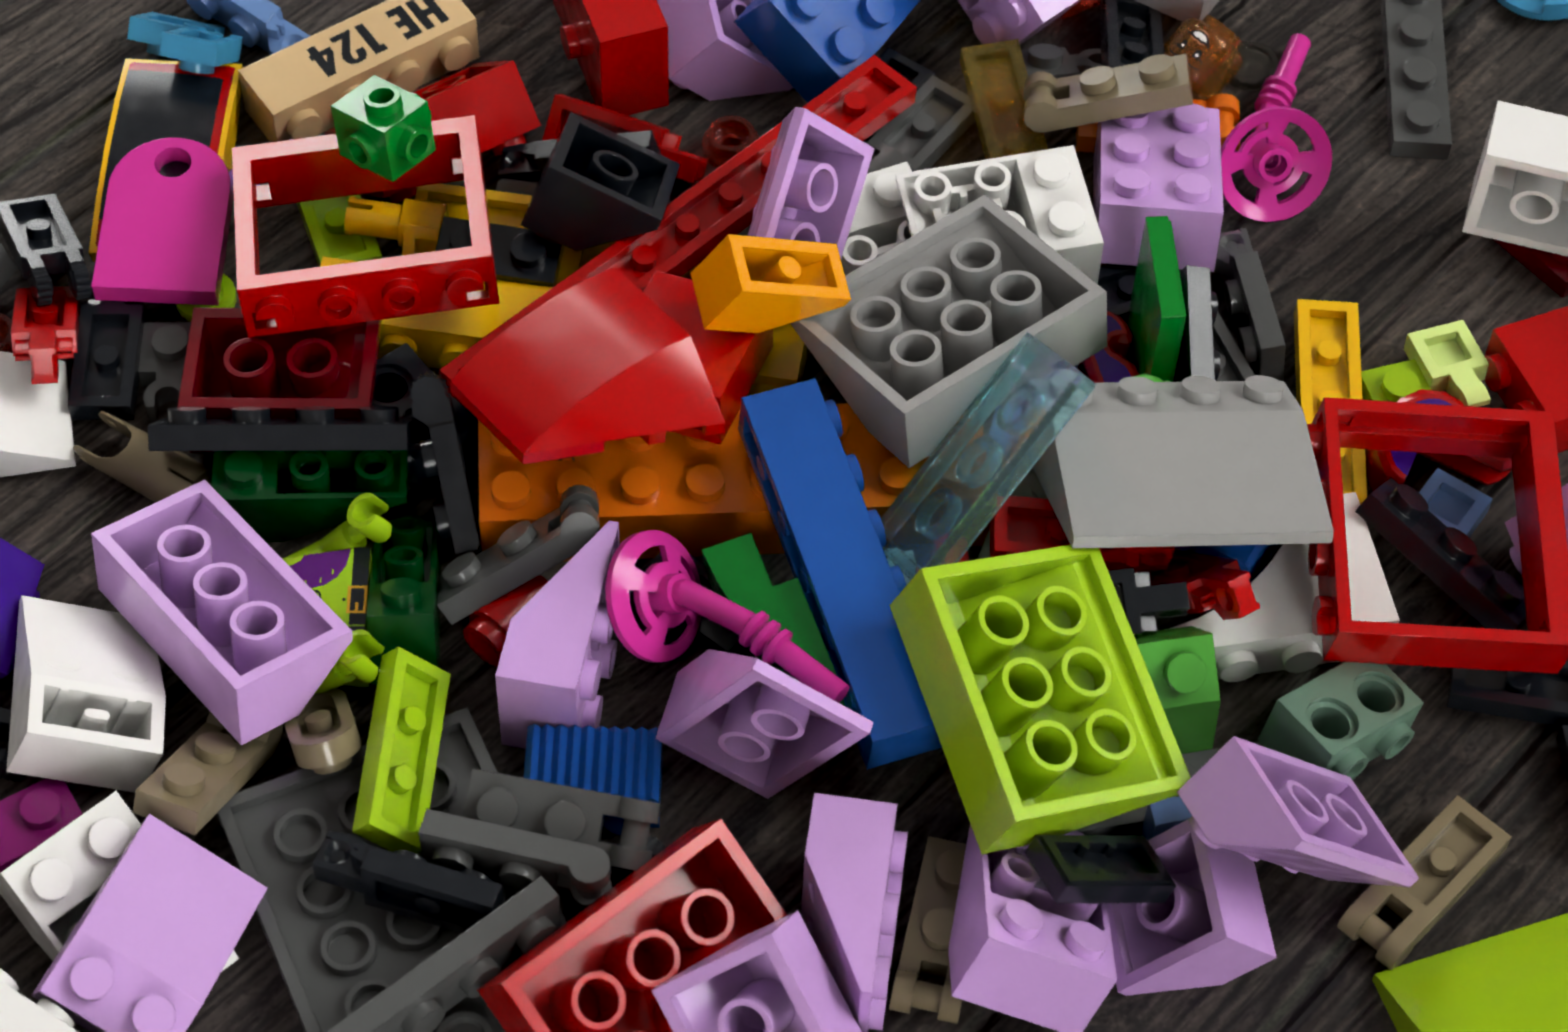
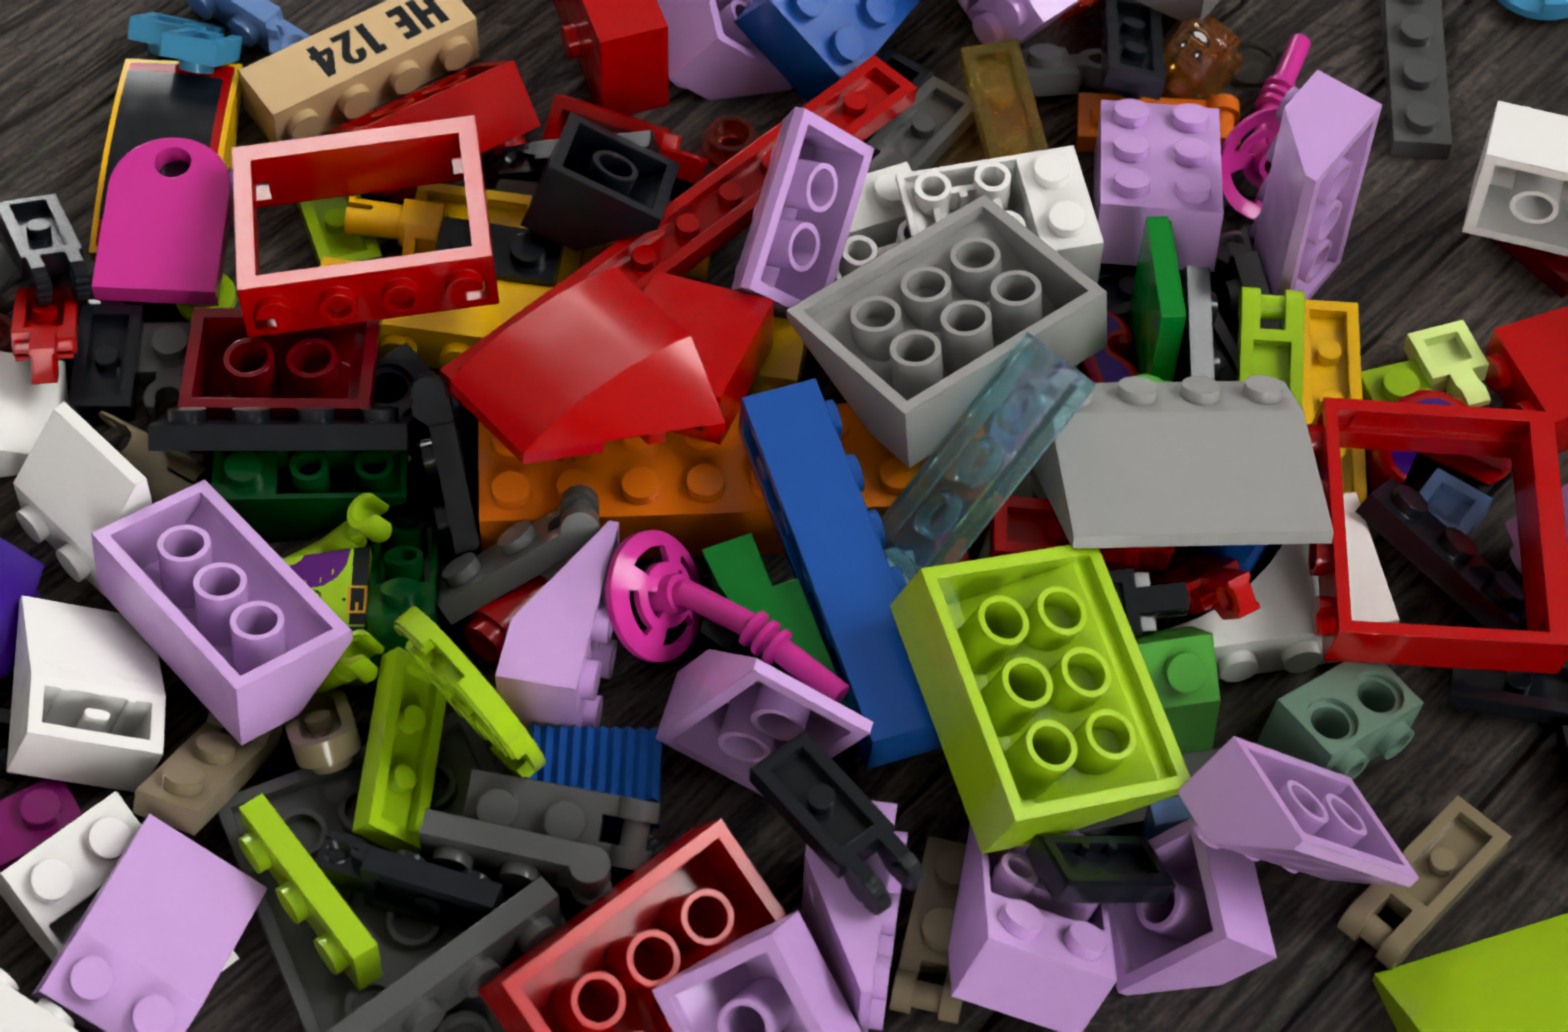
(74, 488): none -> white slope
(308, 894): none -> lime plate
(383, 128): green brick -> none
(469, 693): none -> lime tile
(767, 283): light orange slope -> none
(835, 819): none -> black hinge
(1106, 93): dark tan plate -> none
(1272, 351): none -> lime plate
(1312, 182): none -> lavender slope

